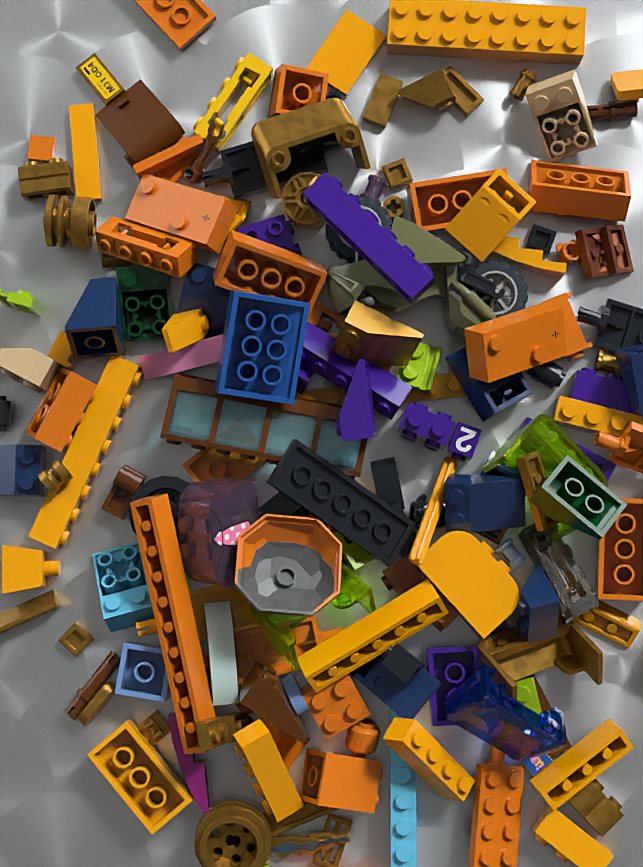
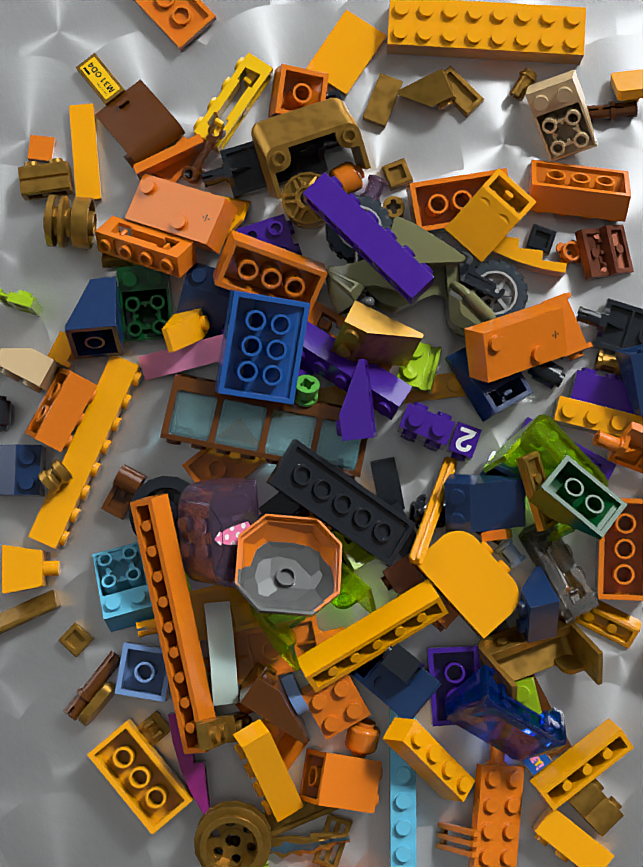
(306, 390): none -> bright green wheel
(349, 176): none -> orange head
(444, 837): none -> orange tile
(496, 534): none -> orange tile

